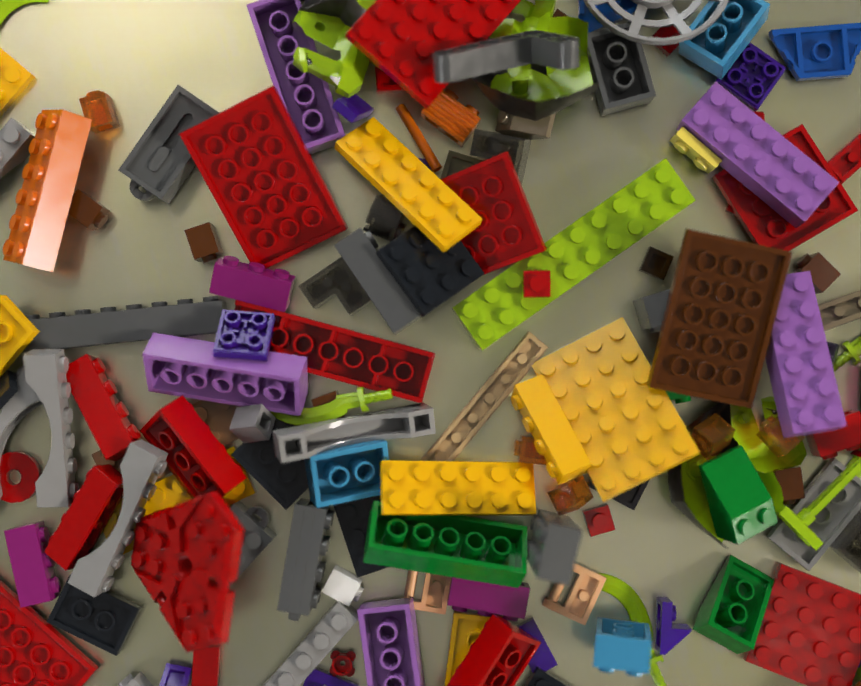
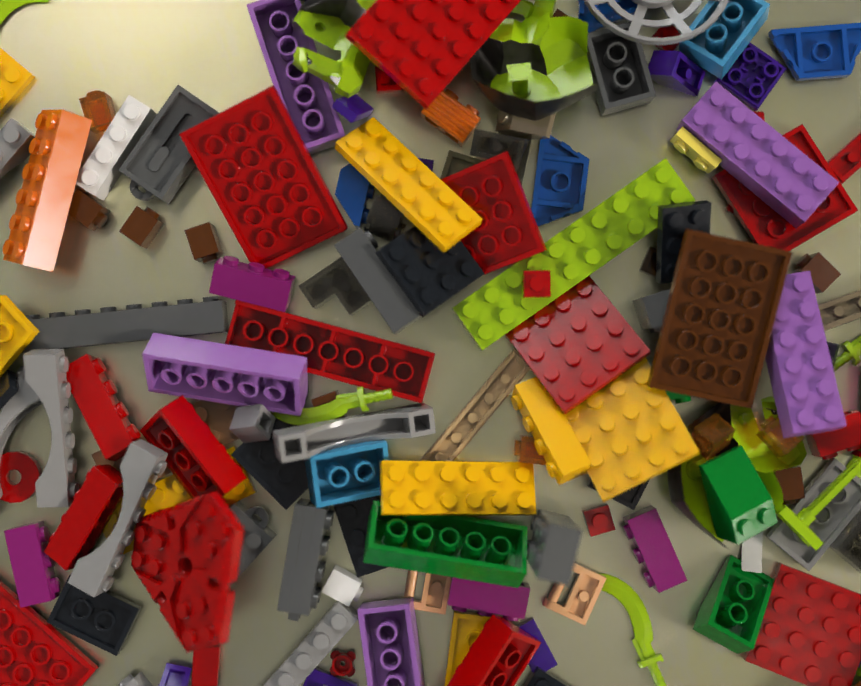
(113, 148): none -> white brick
(142, 226): none -> reddish brown brick
(244, 335): dark purple tile -> none
(353, 194): none -> blue slope
(418, 137): orange bar -> none
(504, 53): dark grey beam -> none
(558, 181): none -> blue wing
(570, 495): clear orange brick -> none
(577, 344): none -> red plate
(622, 646): dark azure brick -> none
(653, 549): none -> magenta brick
(668, 633): dark purple slope -> none
(672, 223): none -> black plate
(676, 71): none -> dark purple slope
(752, 554): none -> white sticker

